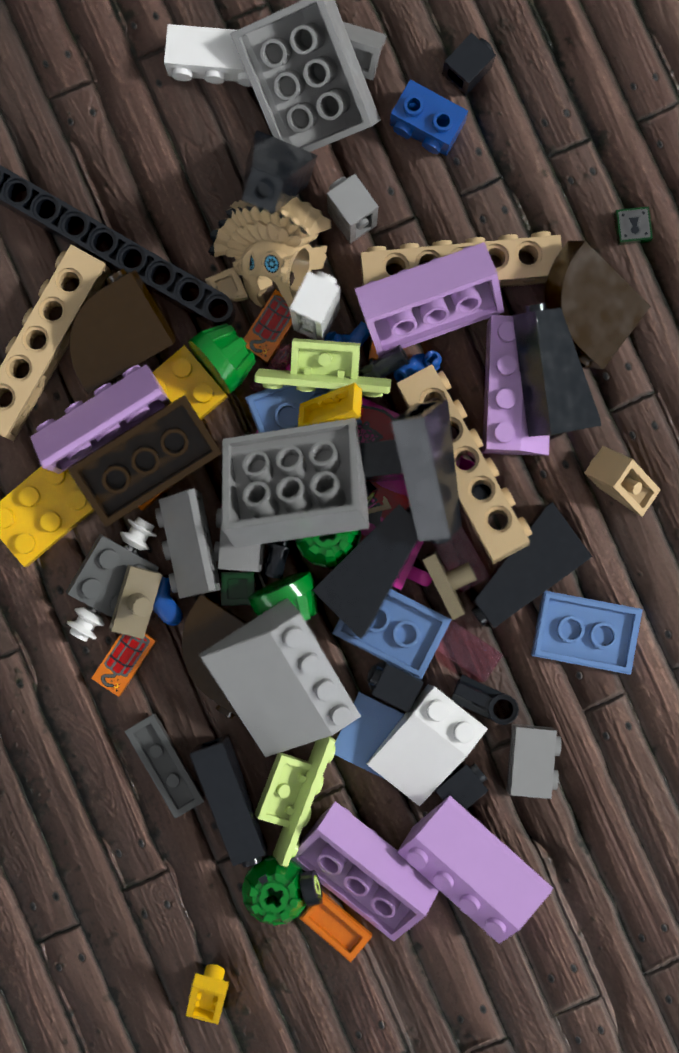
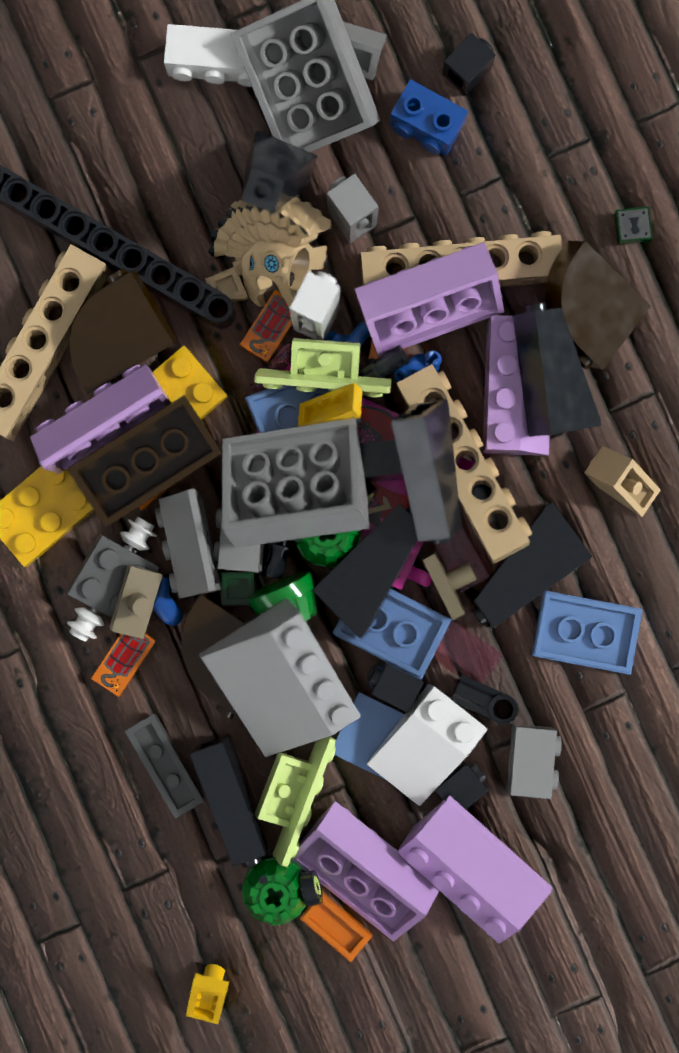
(223, 356): green piece -> none

